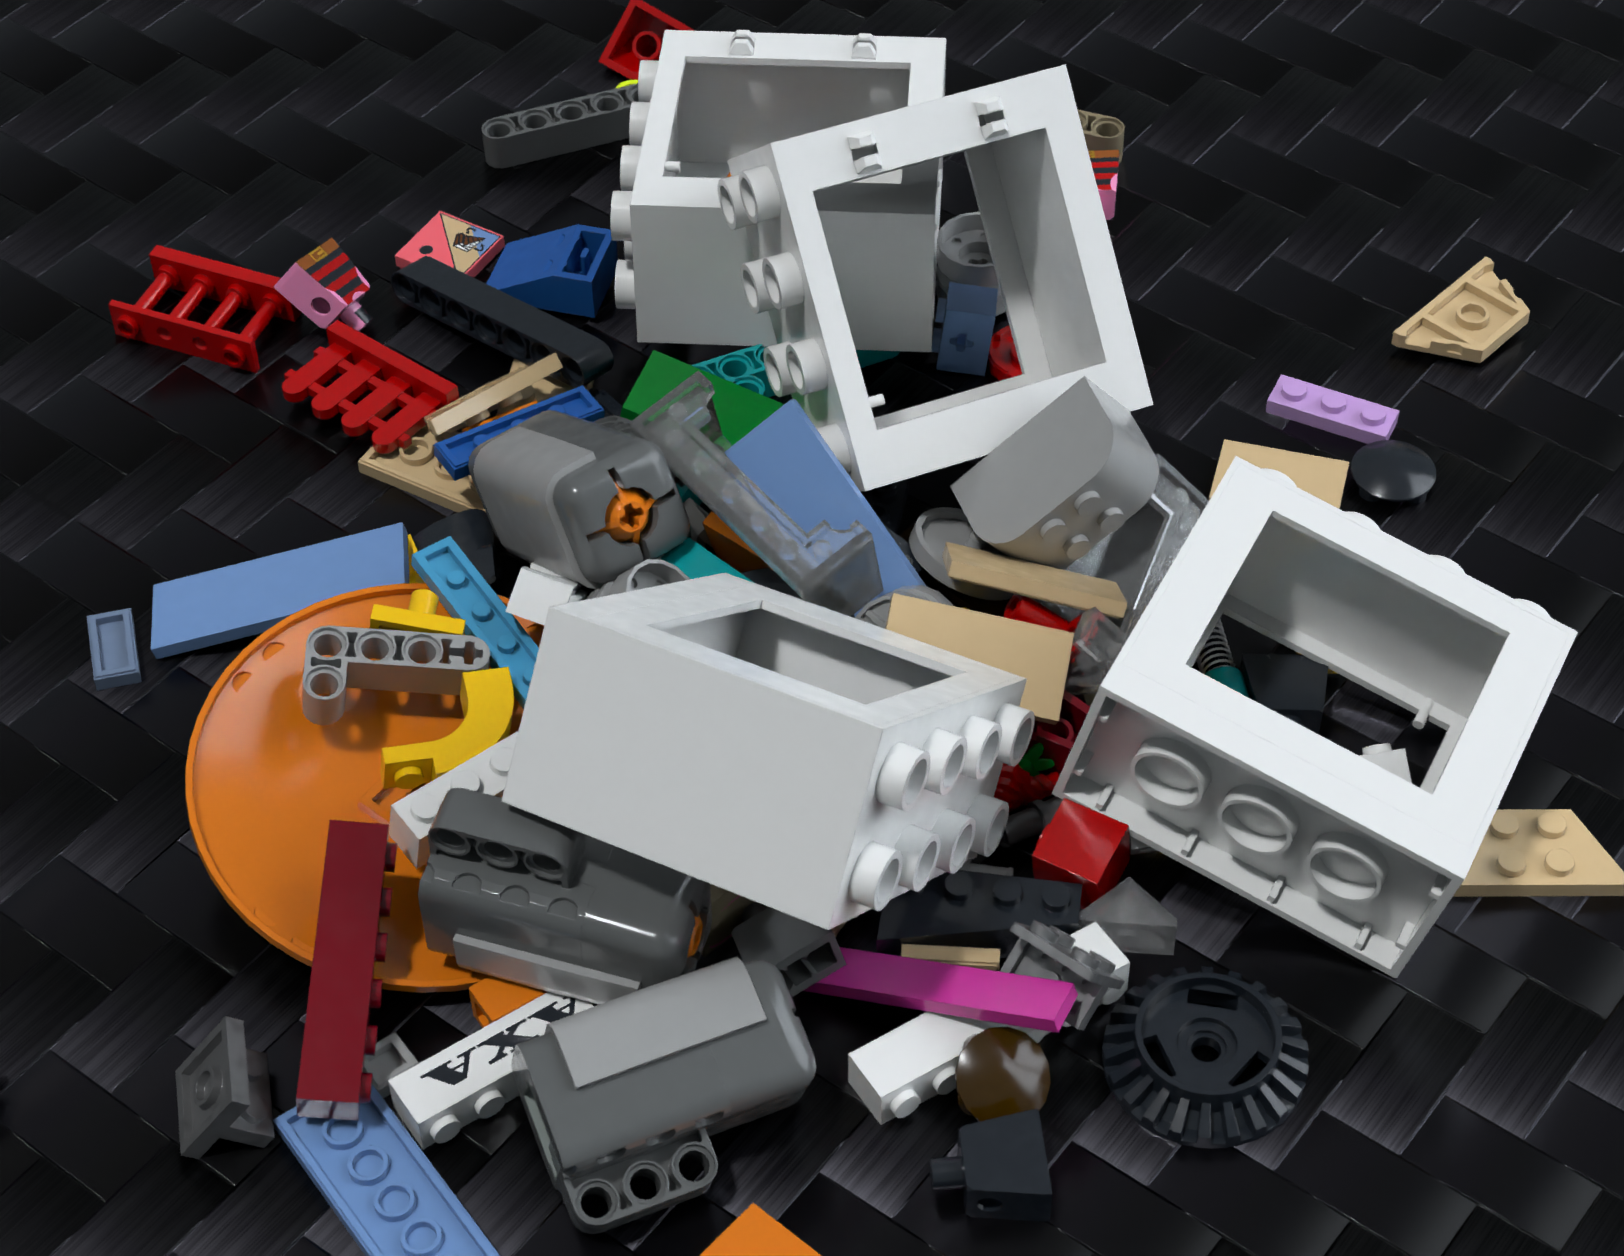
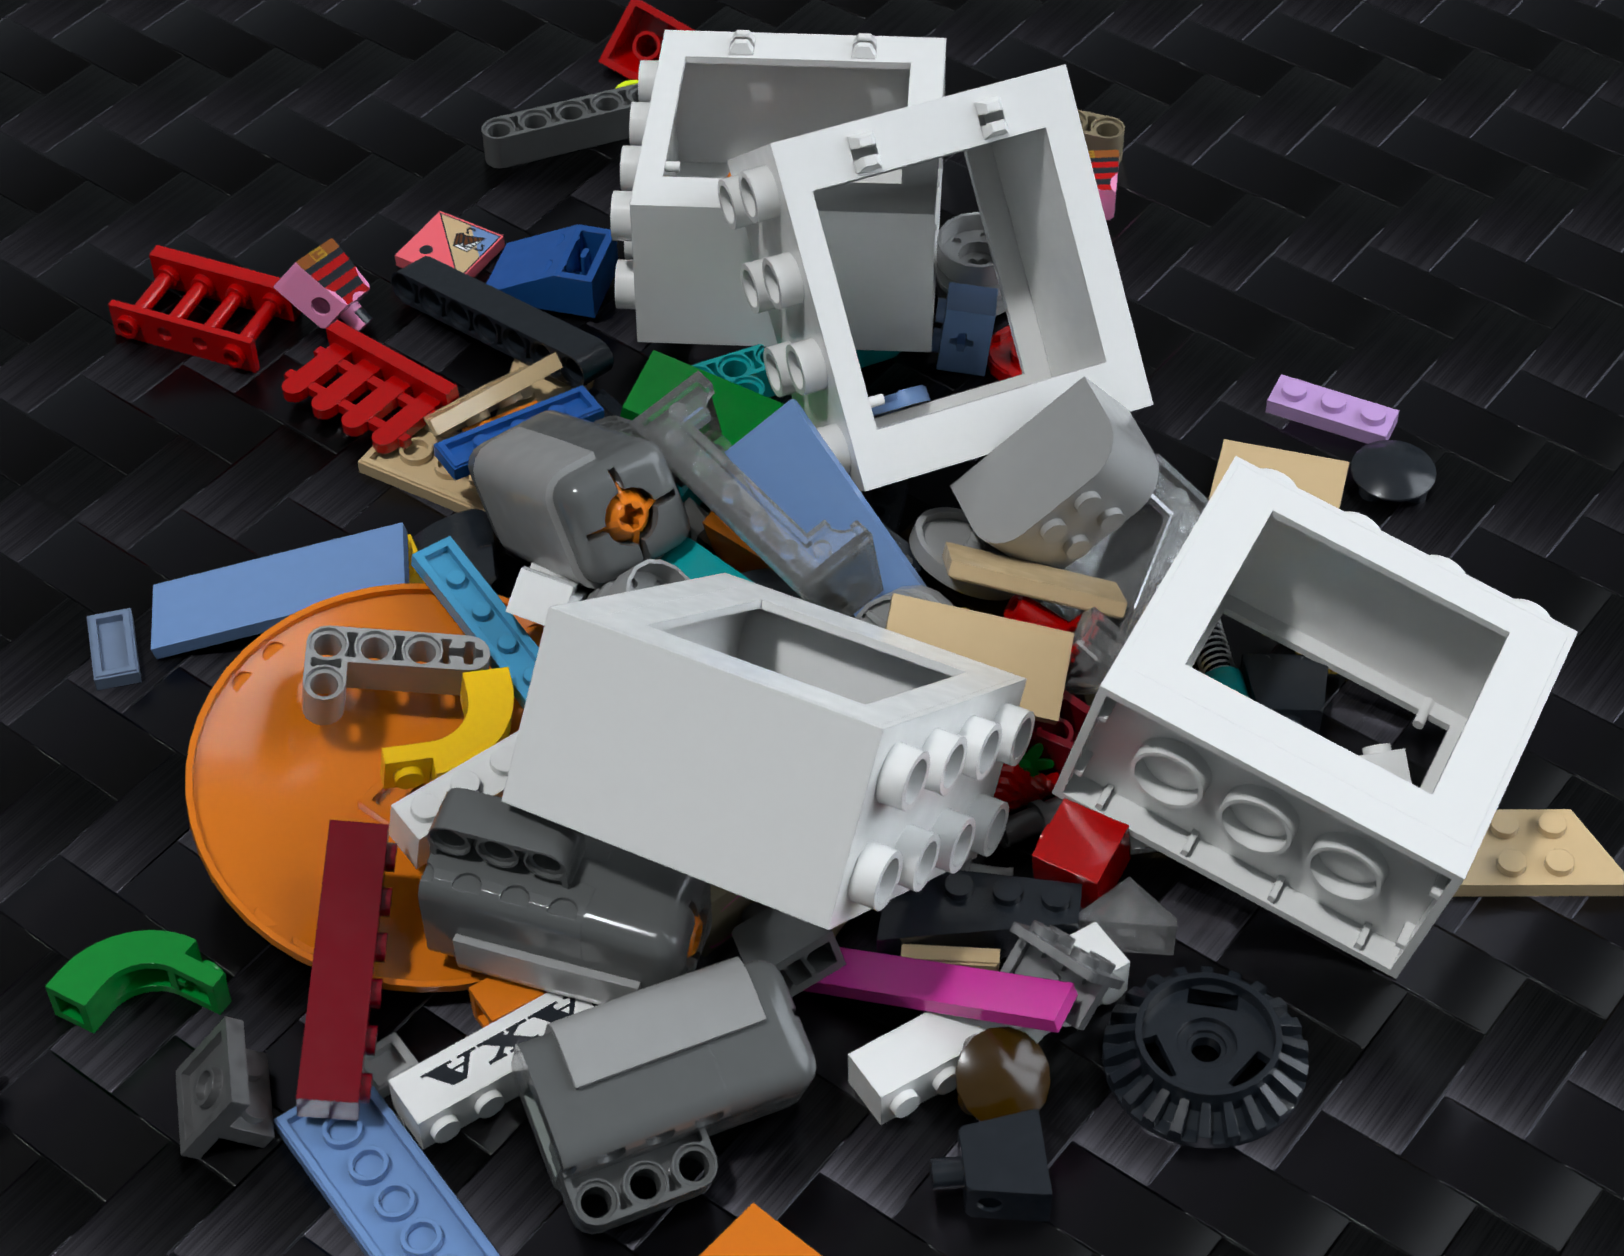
(131, 965): none -> green arch
(418, 617): yellow tile -> none
(902, 400): none -> medium blue tile
(1466, 318): tan wing -> none

